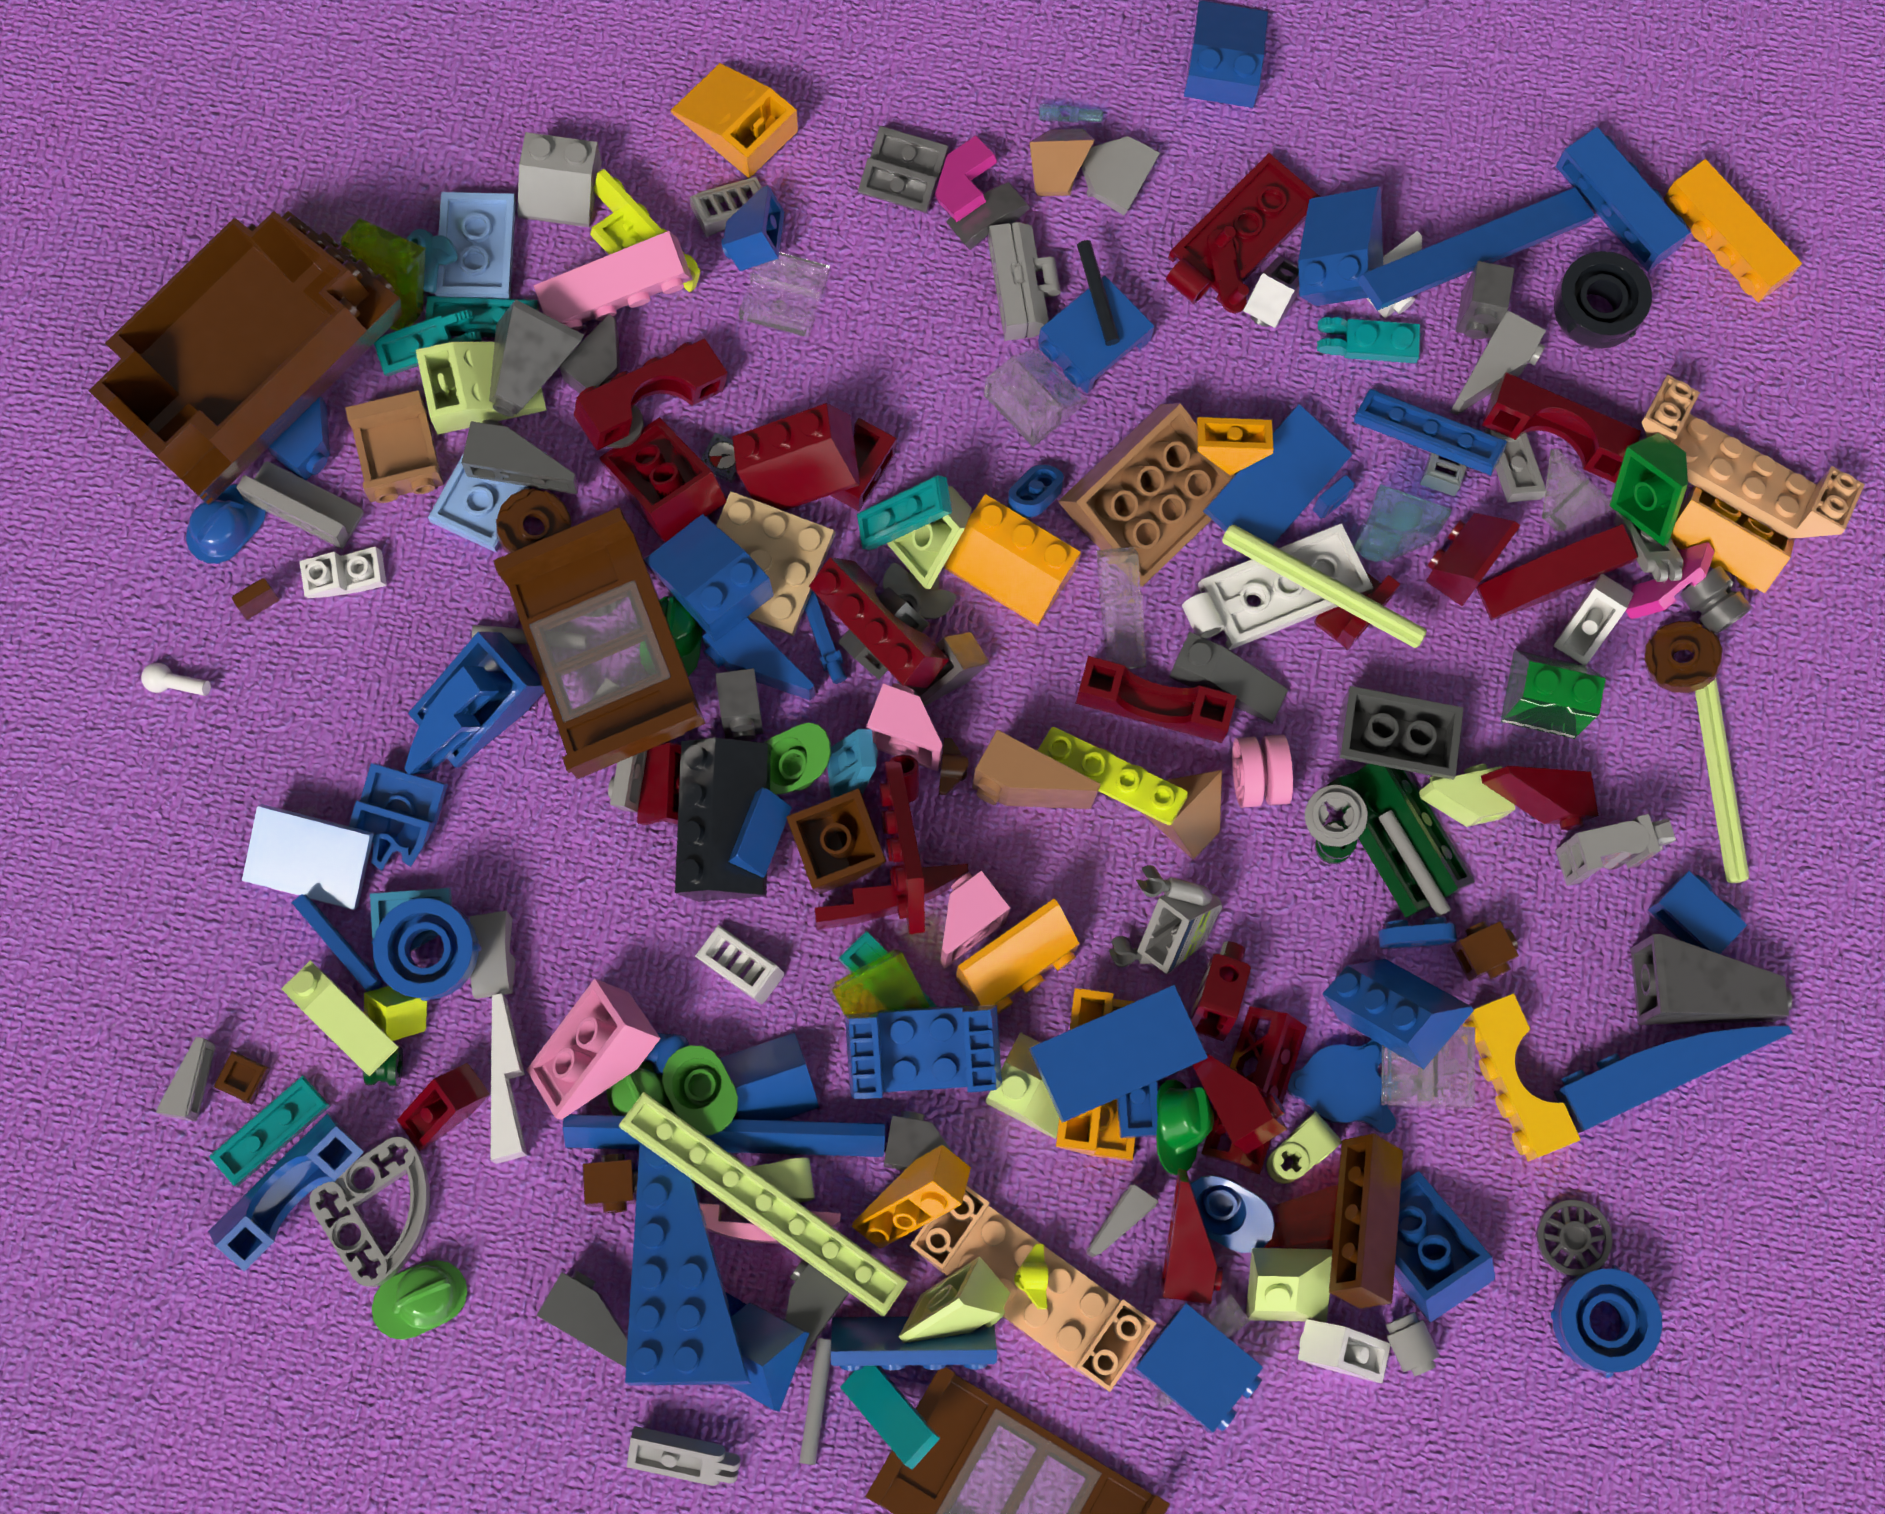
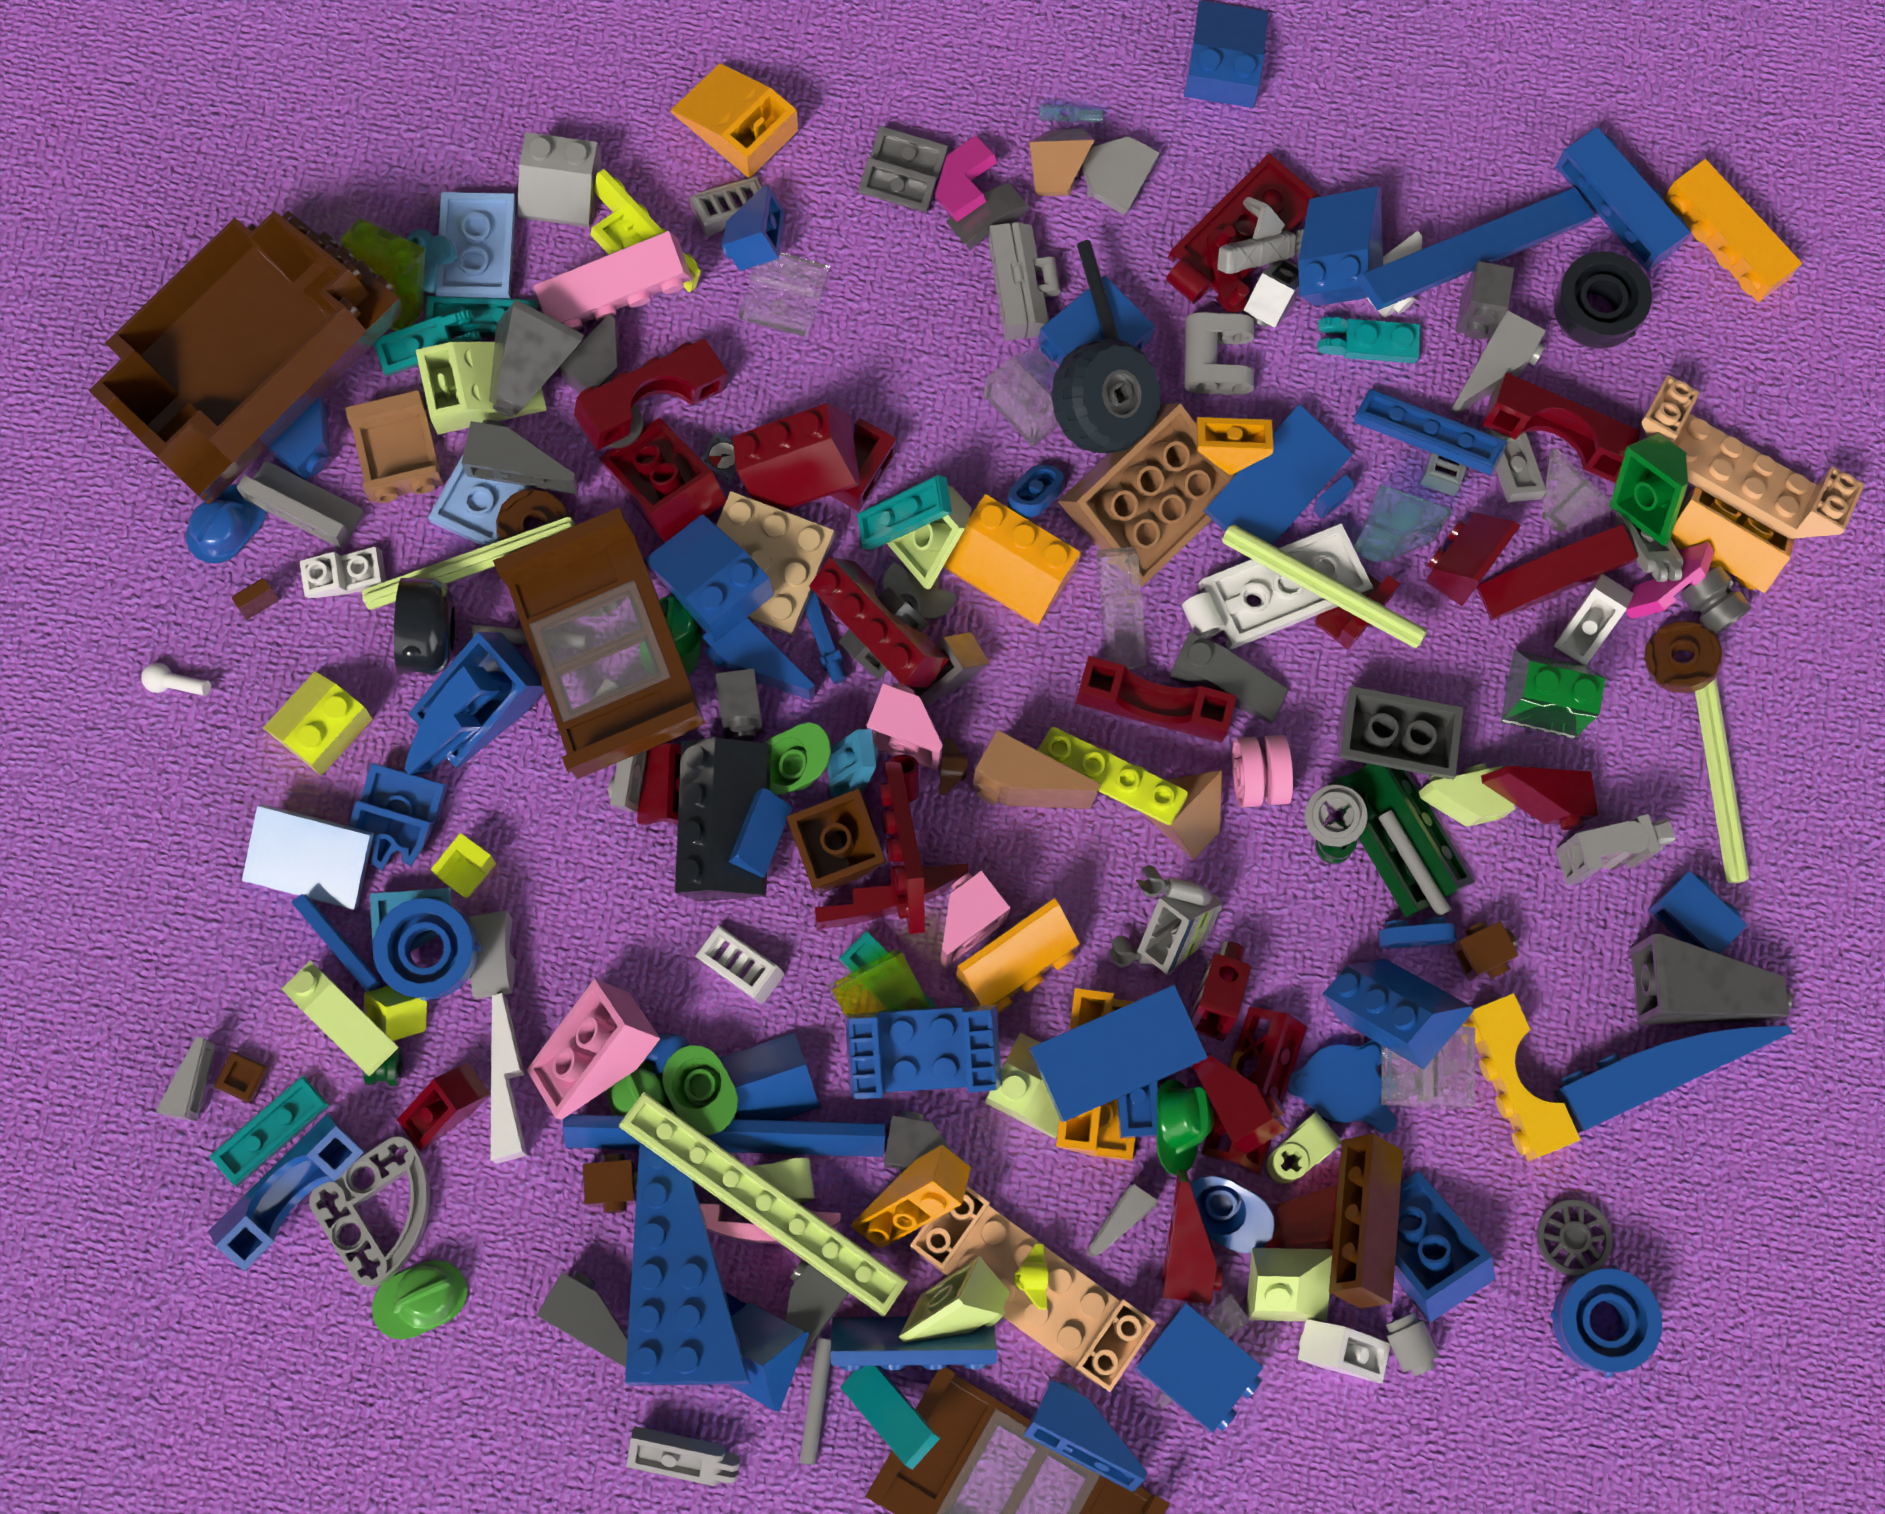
(318, 722): none -> neon yellow slope
(423, 626): none -> black piece
(463, 866): none -> neon yellow panel
(464, 564): none -> yellowish green axle
(1080, 1433): none -> blue slope
(1105, 396): none -> black wheel
(1202, 338): none -> light grey connector
(1266, 246): none -> light grey piece

